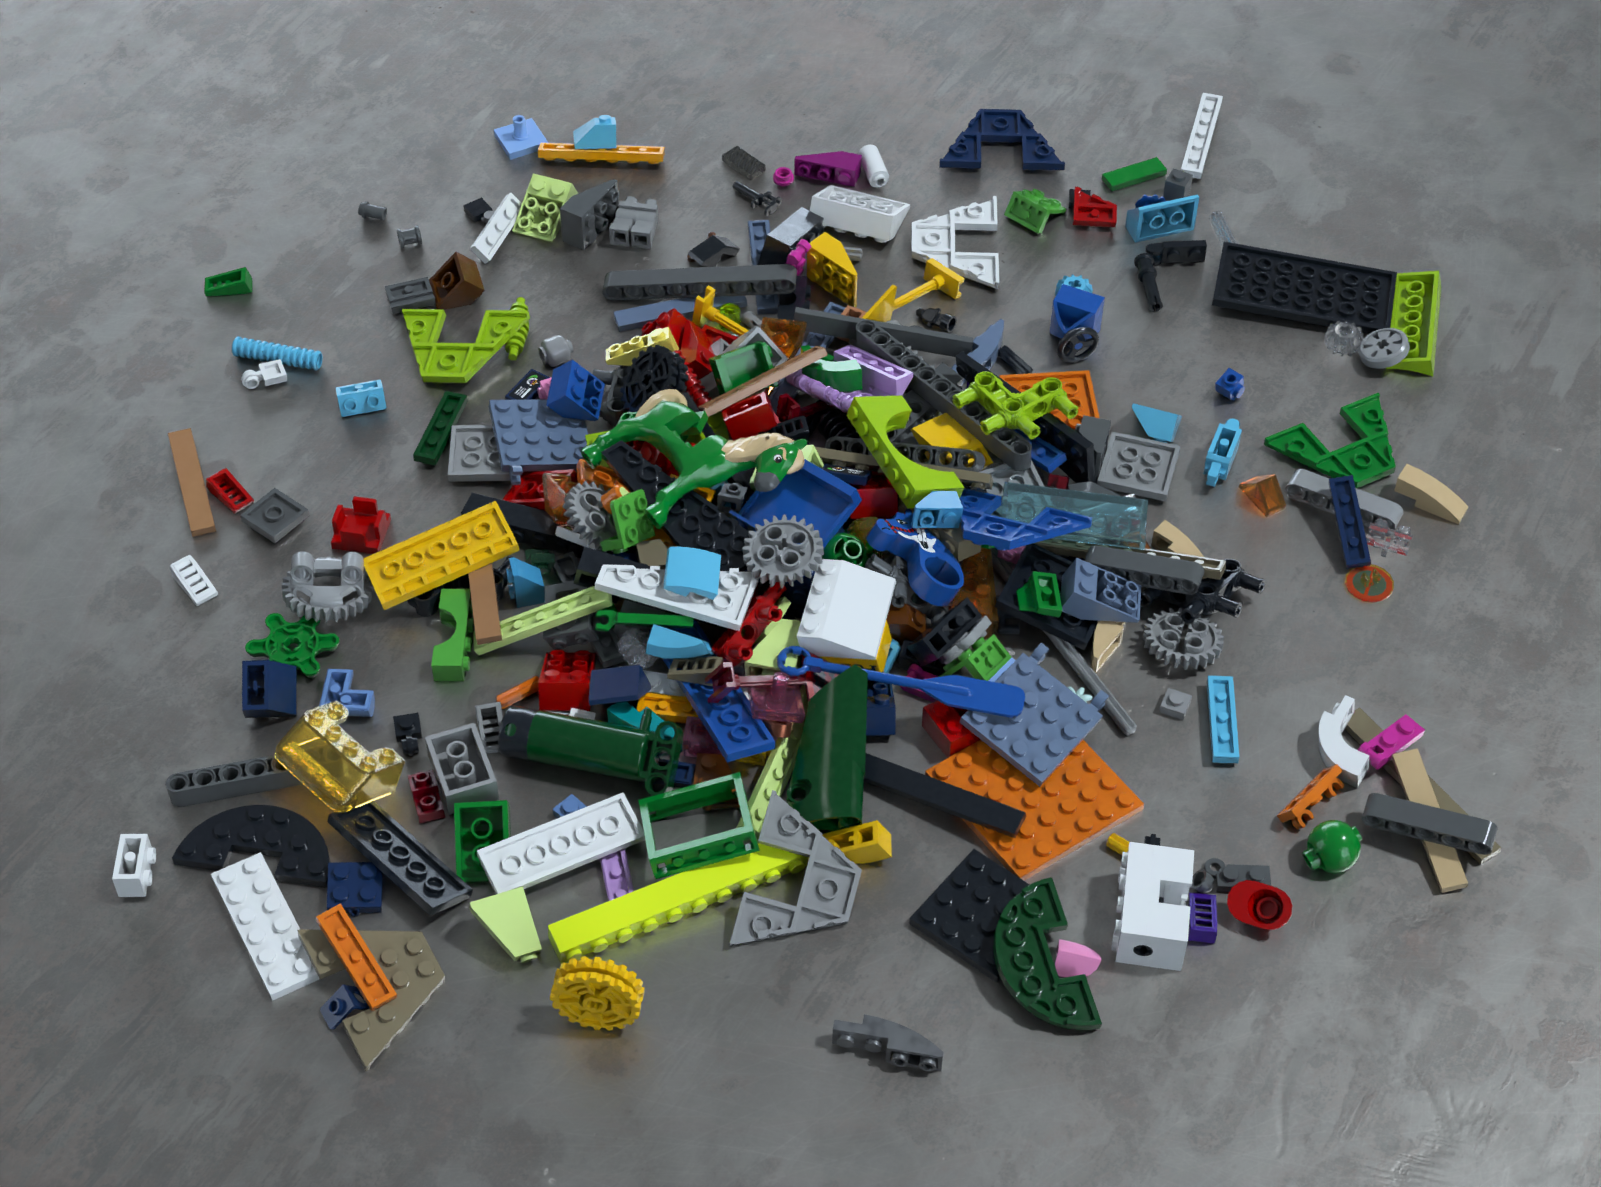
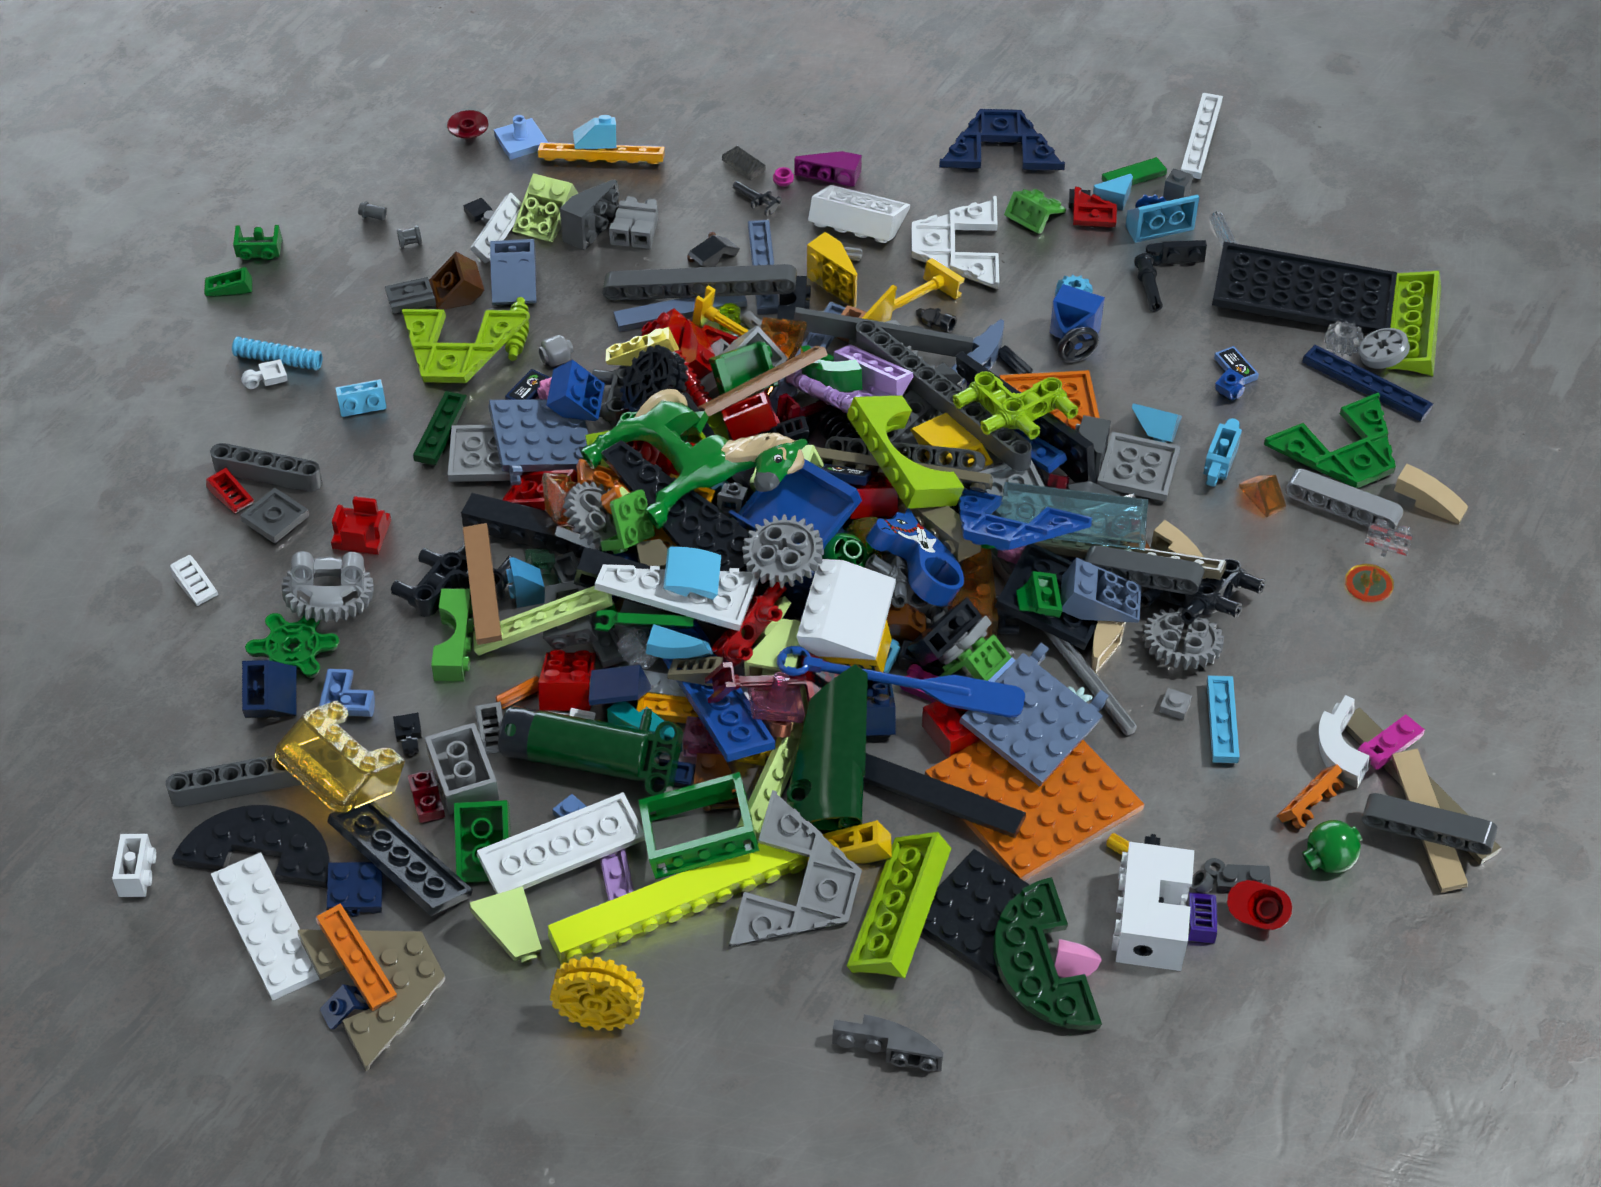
(191, 482): medium nougat tile -> none
(258, 245): none -> green window
(267, 467): none -> dark grey beam
(440, 555): yellow ladder -> none
(467, 124): none -> dark red dish
(513, 271): none -> sand blue slope
(785, 237): black wedge -> none
(797, 257): dark pink plate -> none
(874, 166): white brick -> none
(900, 905): none -> lime arch
(938, 510): dark azure slope -> none
(1115, 190): none -> medium azure slope
(1233, 359): none -> tile
(1349, 522): dark blue plate -> none
(1367, 382): none -> dark blue tile

